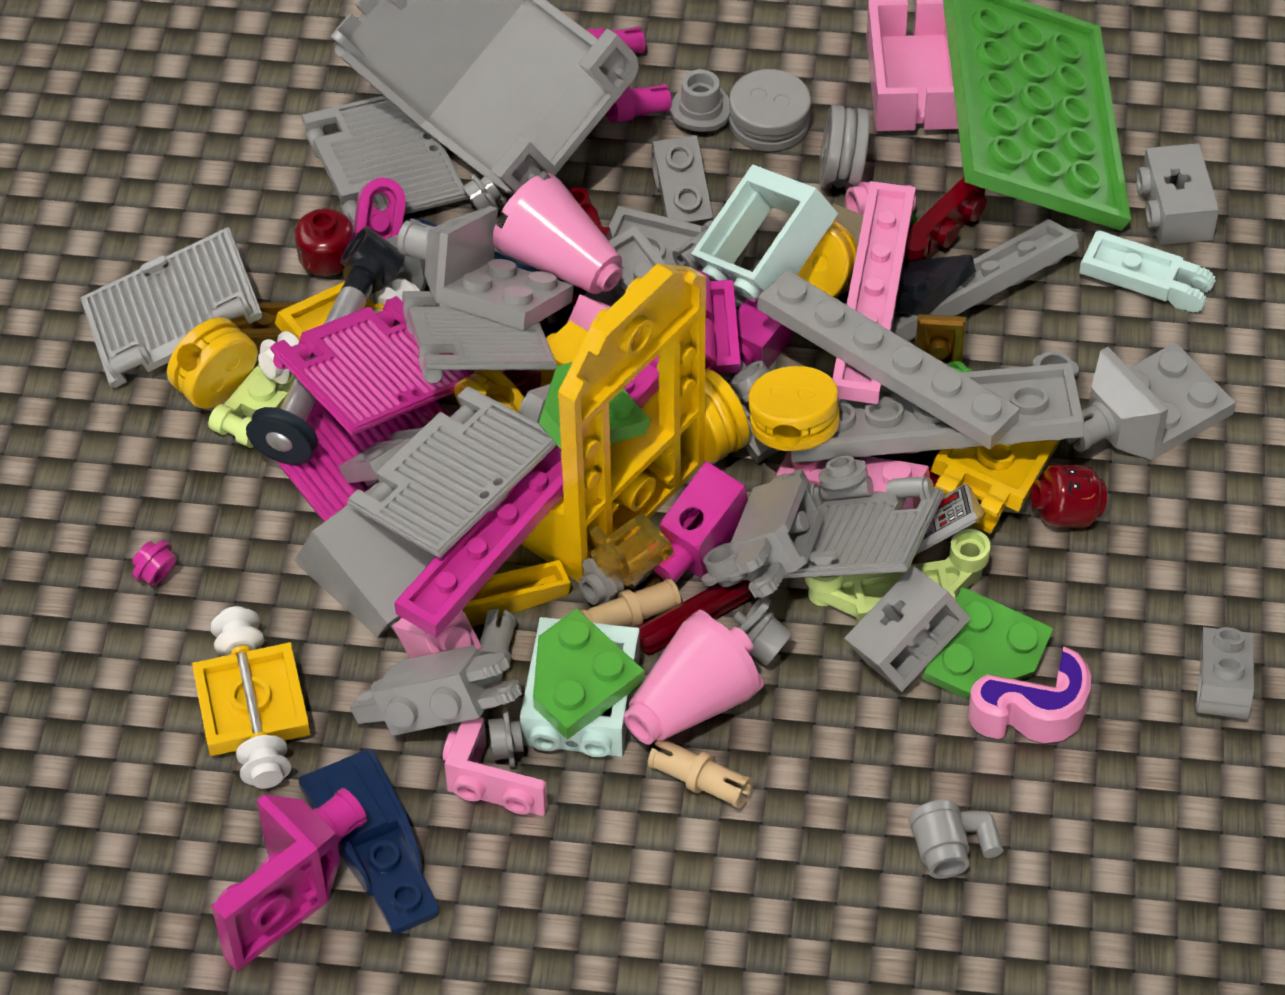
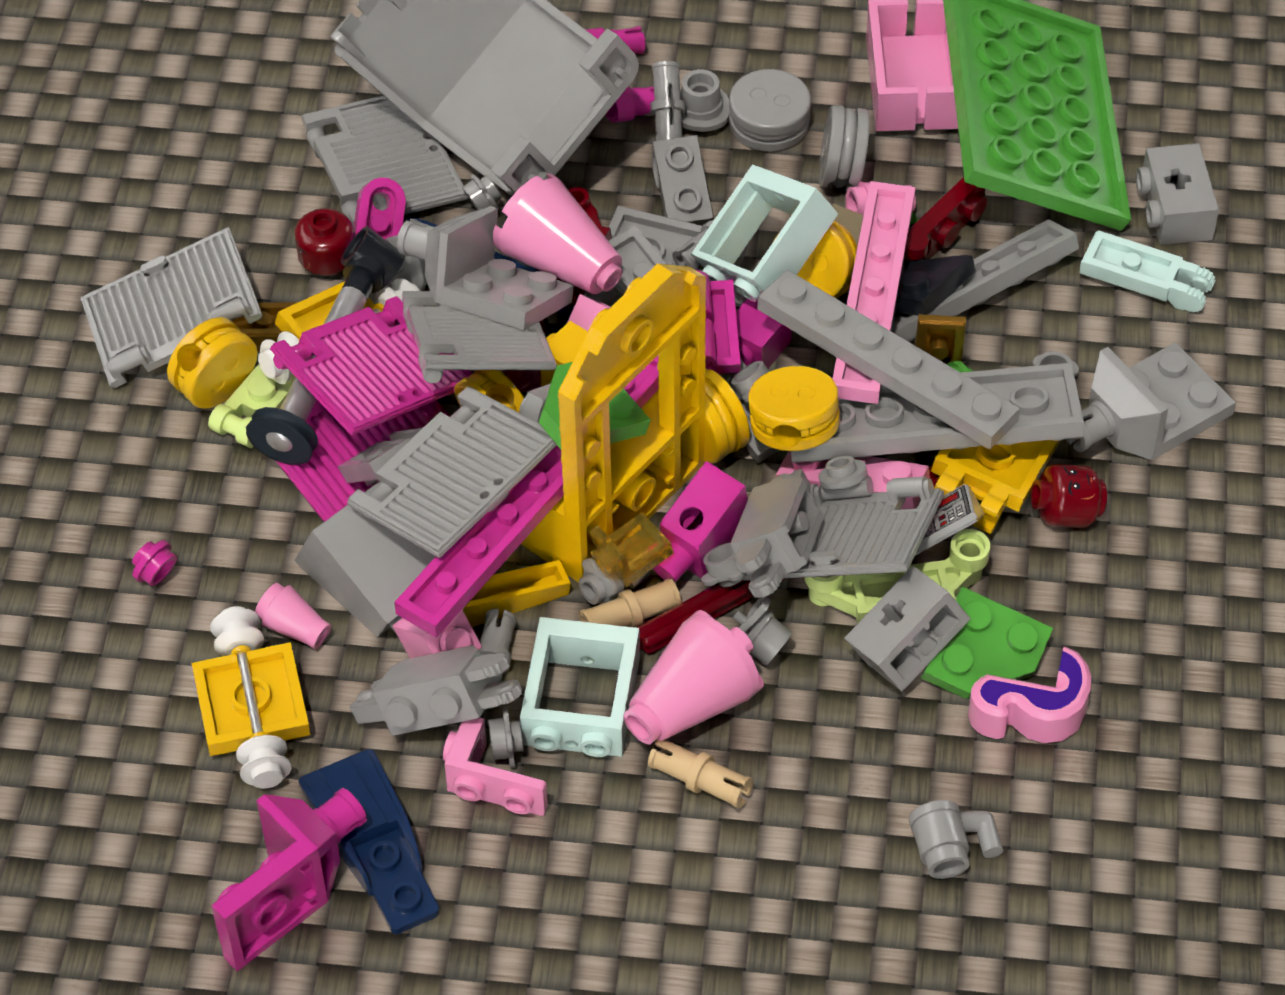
(292, 616): none -> bright pink cone
(580, 674): bright green plate -> none
(667, 100): none -> light grey pin
(1226, 673): light grey plate -> none

